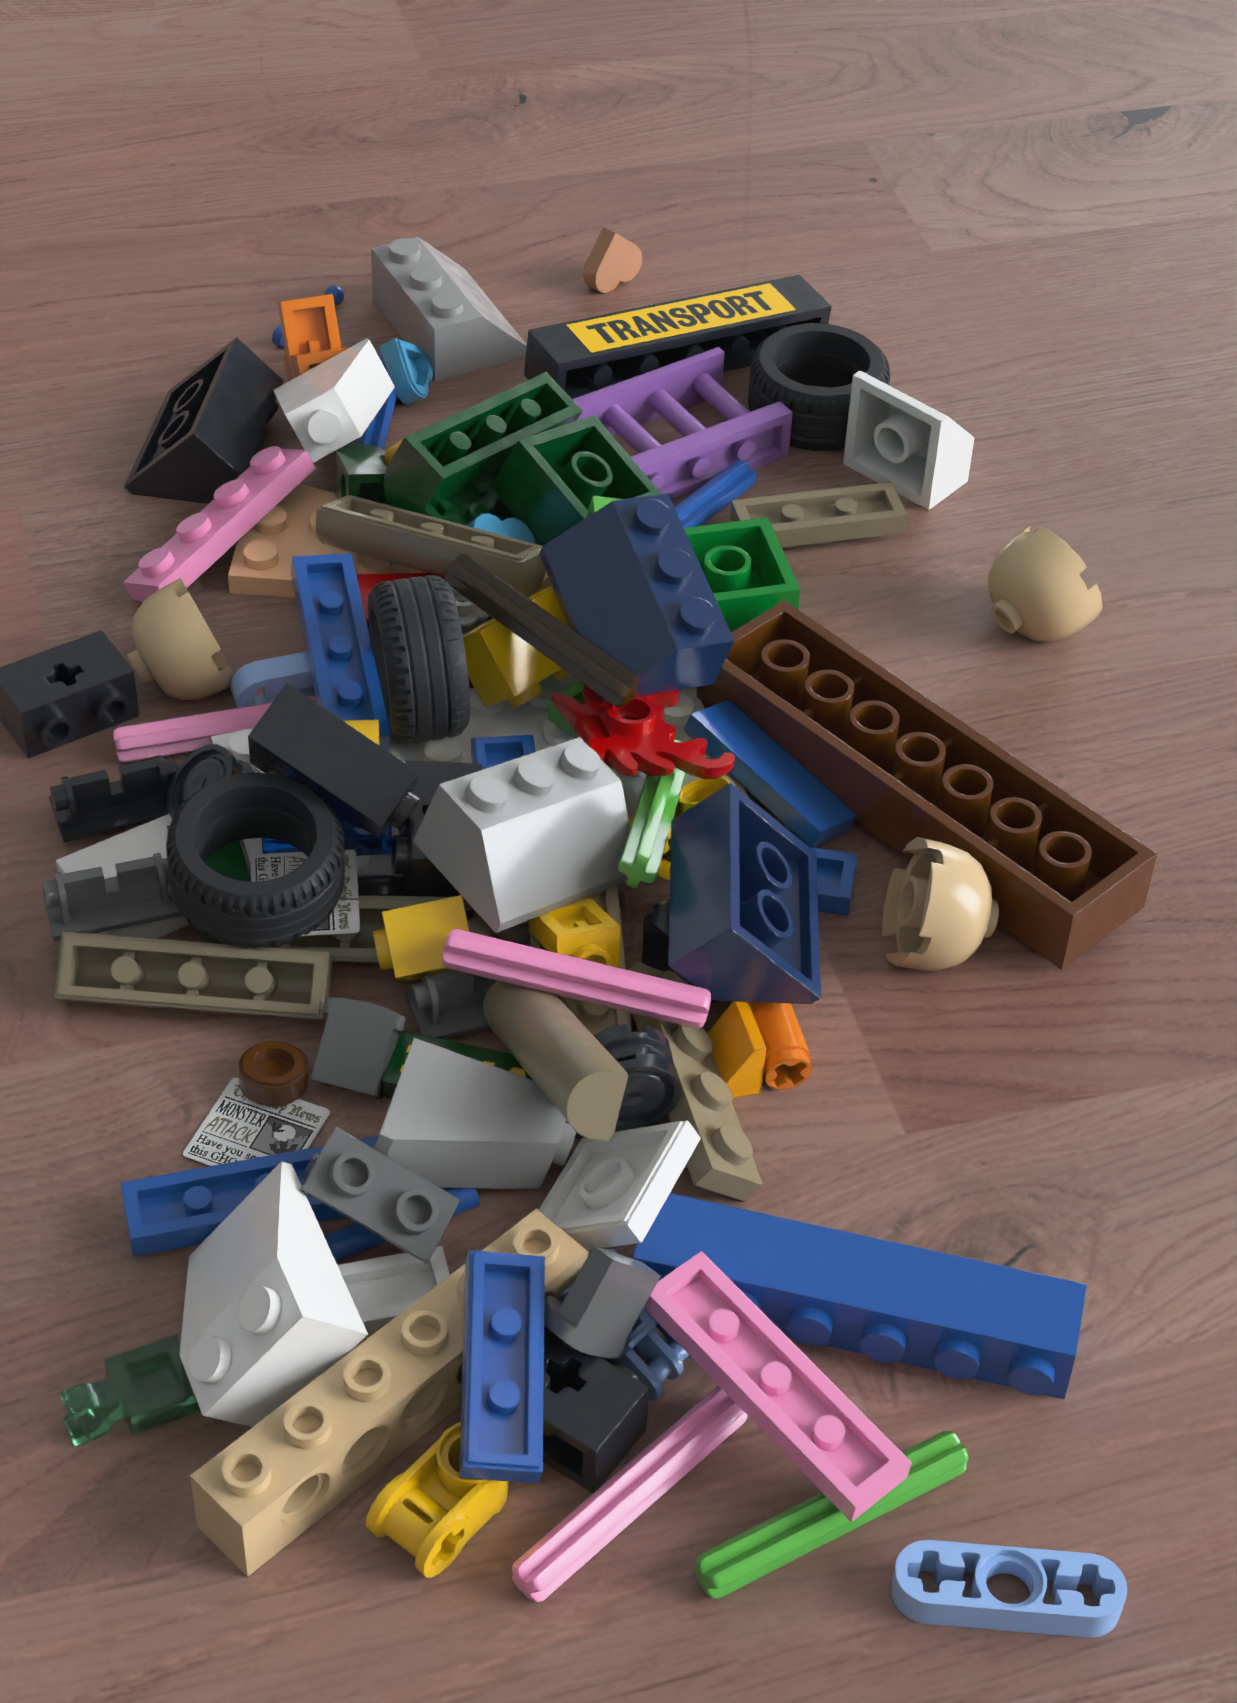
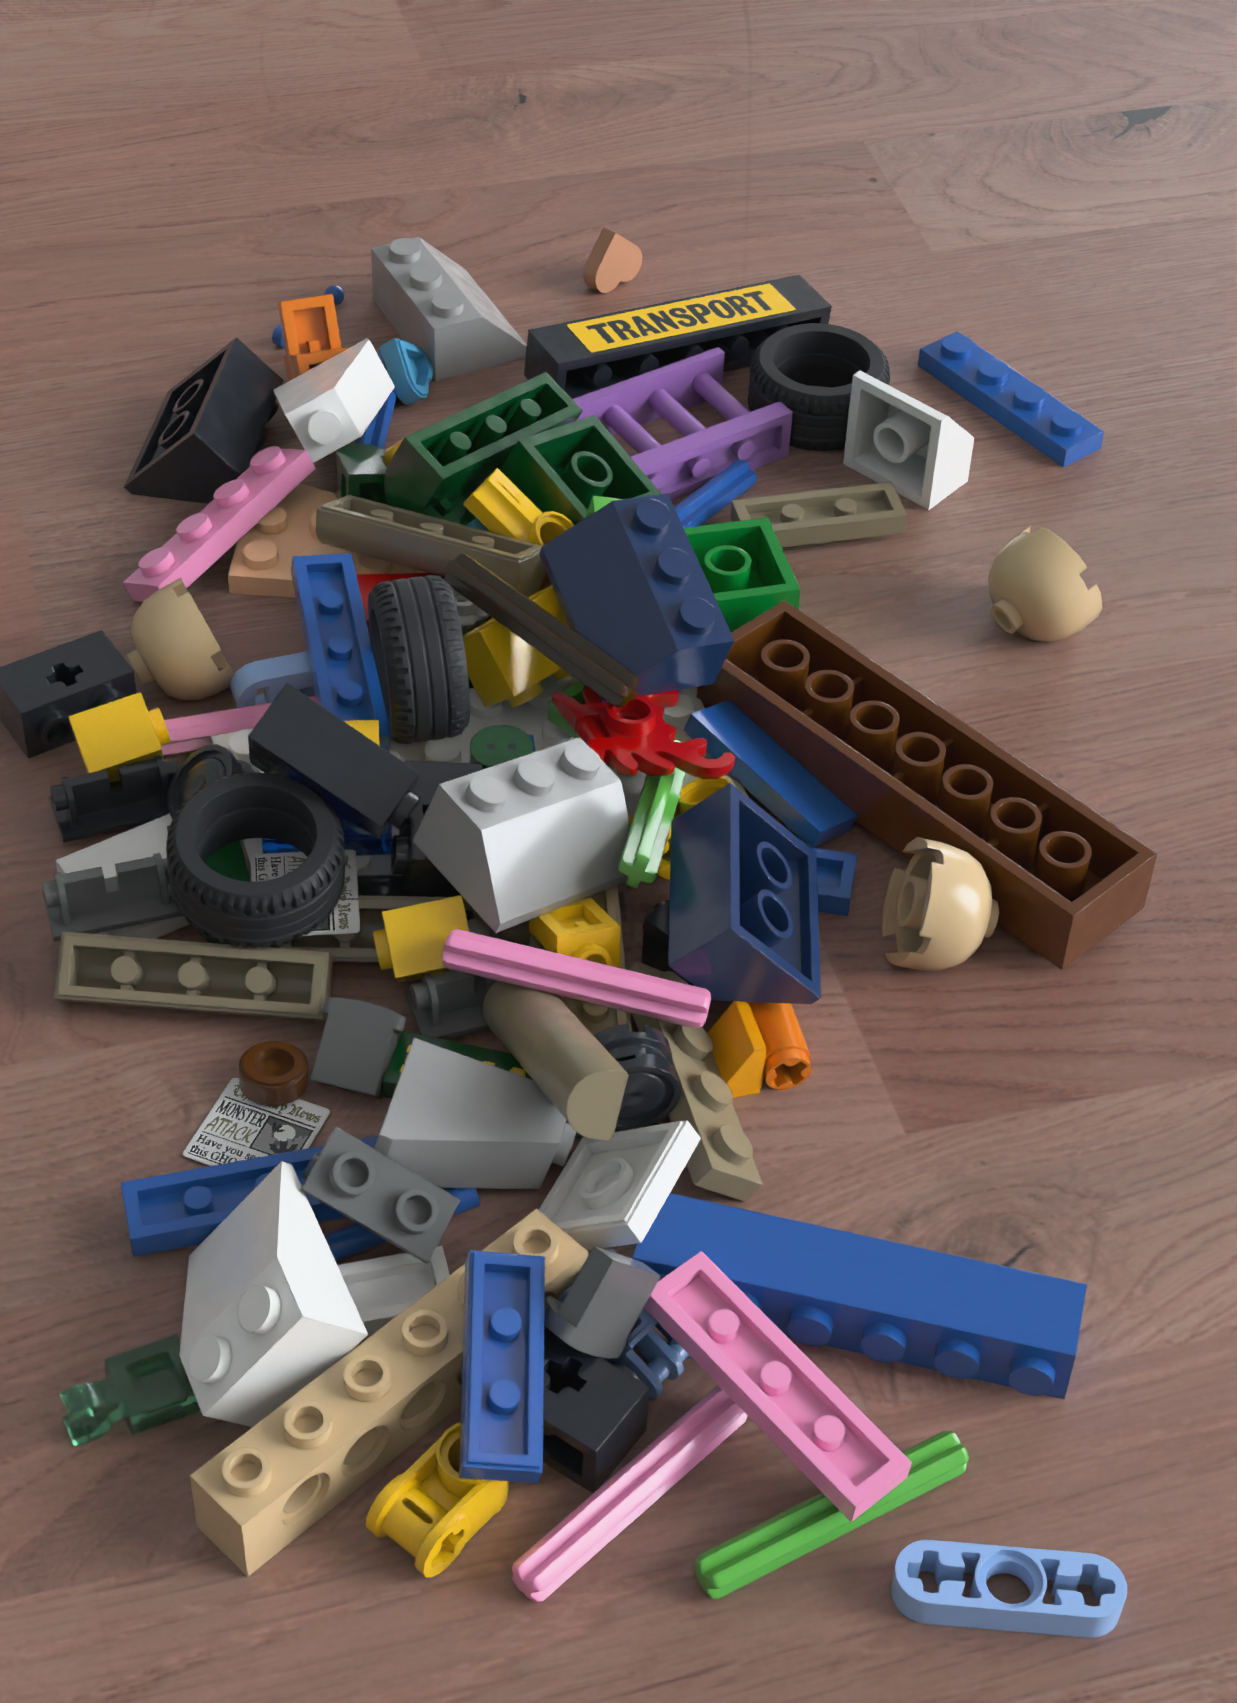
(119, 734): none -> yellow brick
(498, 745): none -> dark green tile
(510, 513): none -> yellow piece
(1011, 399): none -> blue plate

